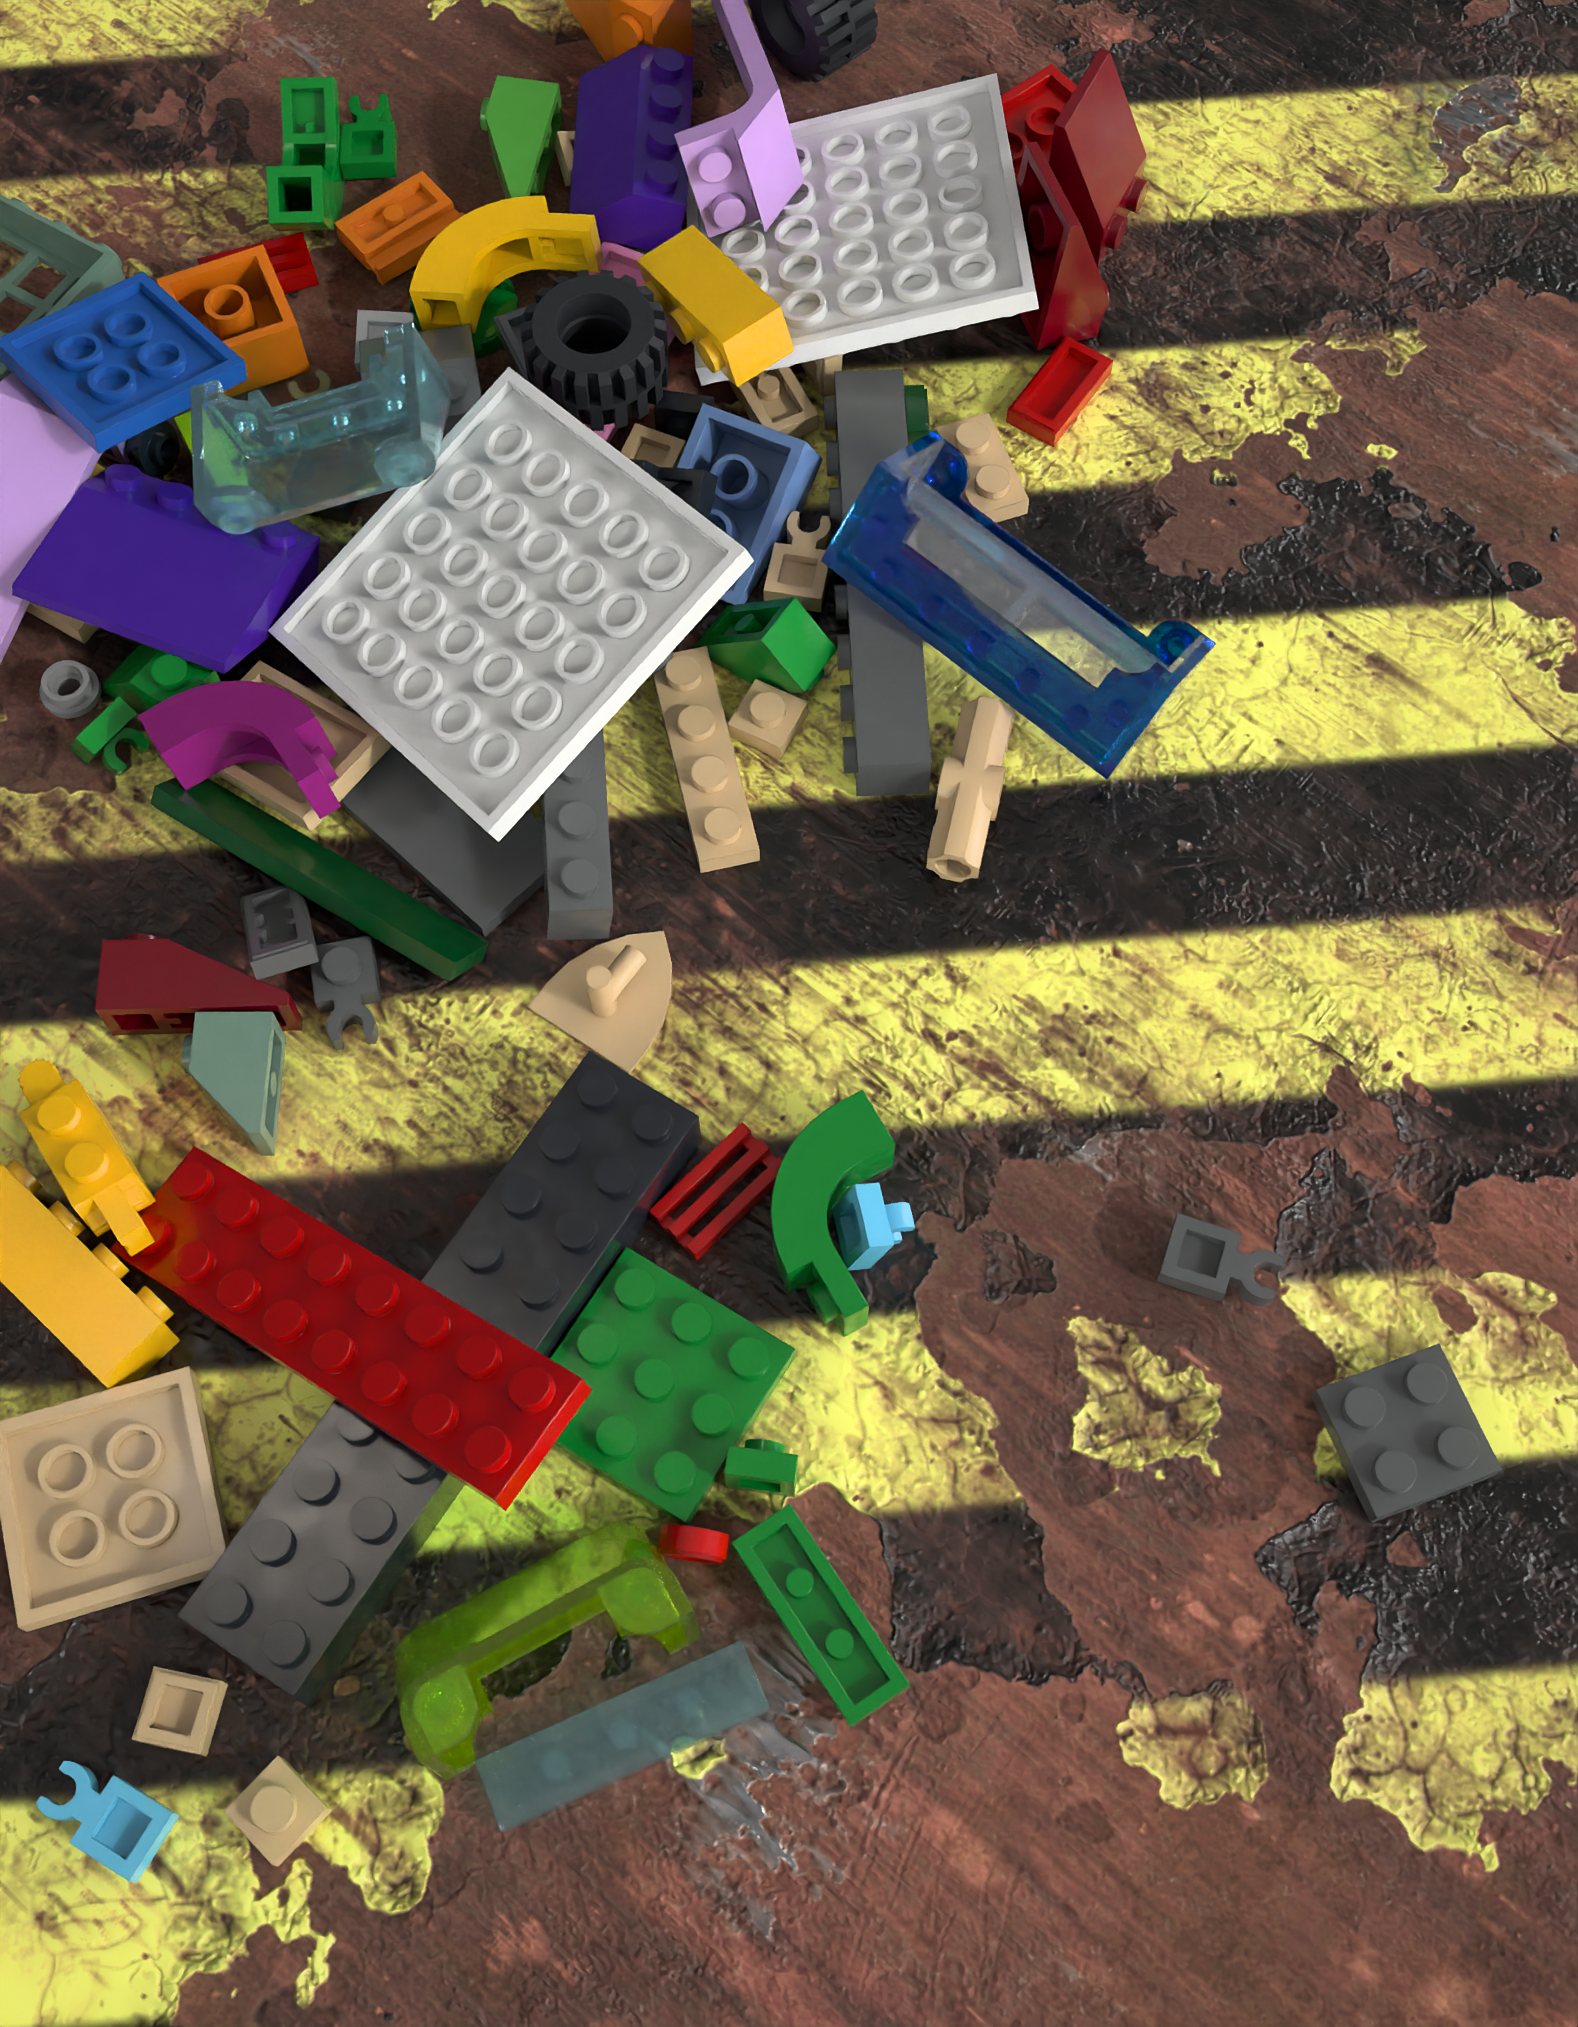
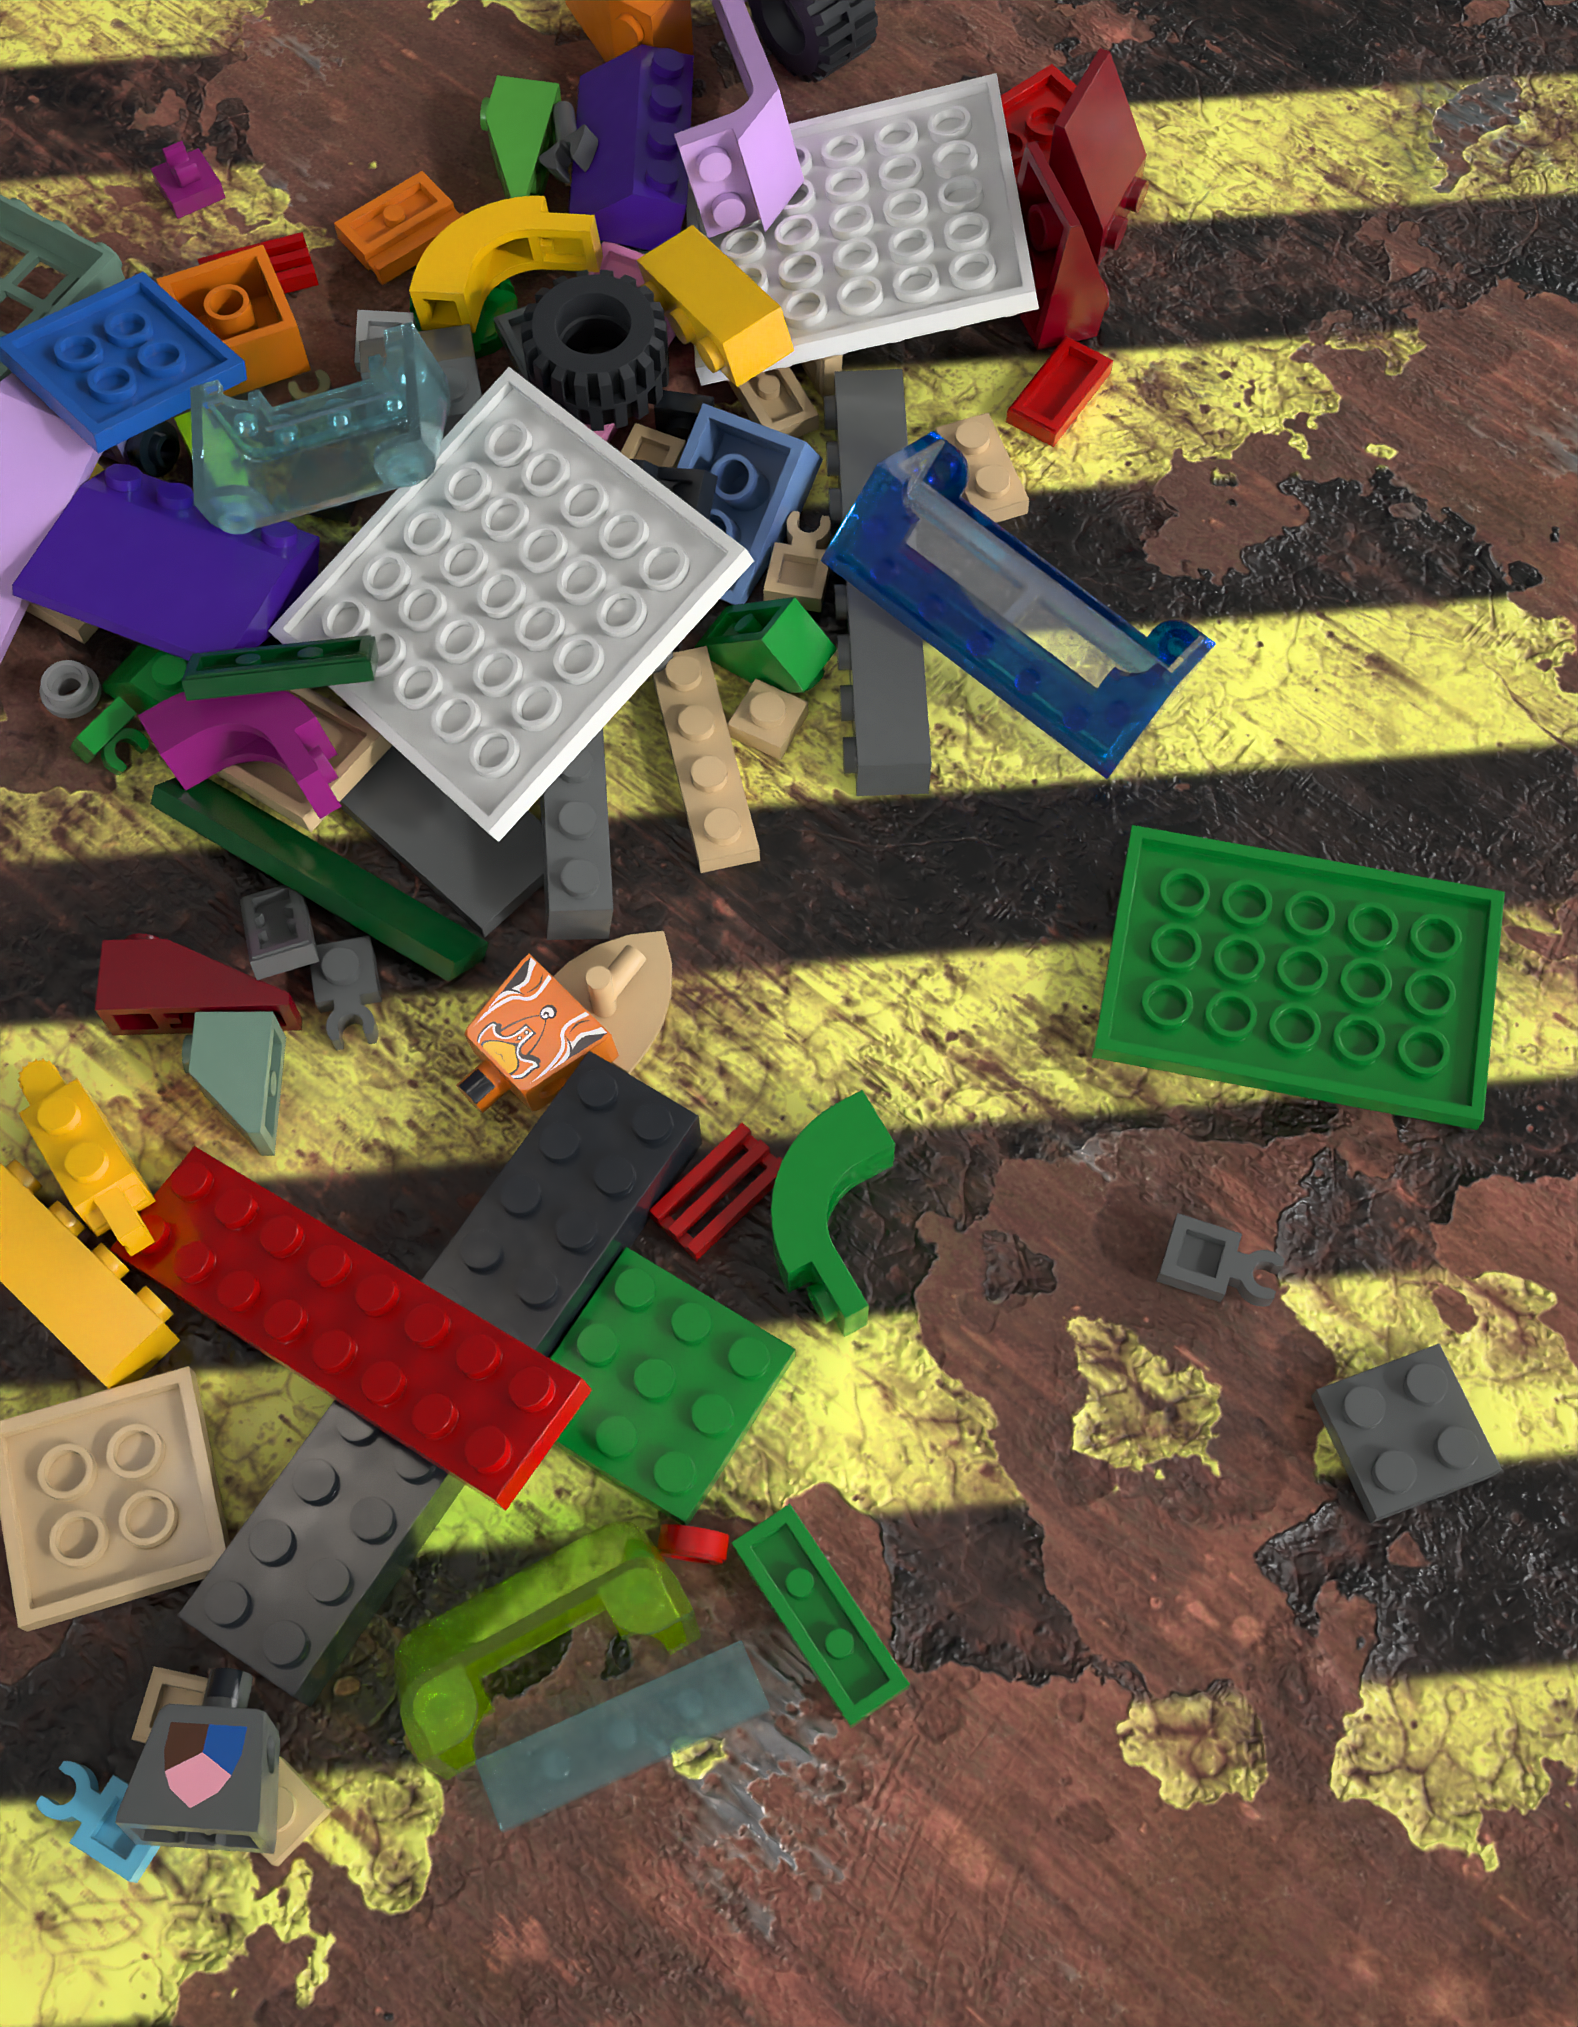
(186, 180): none -> magenta tile
(207, 1774): none -> dark grey torso
(280, 667): none -> dark green tile
(309, 184): green arch -> none
(369, 142): green plate -> none
(530, 1040): none -> orange torso
(571, 144): none -> dark grey bar
(762, 1468): green plate -> none
(868, 1226): medium azure tile -> none
(916, 412): dark green tile -> none
(970, 789): tan piece -> none
(1302, 977): none -> green plate

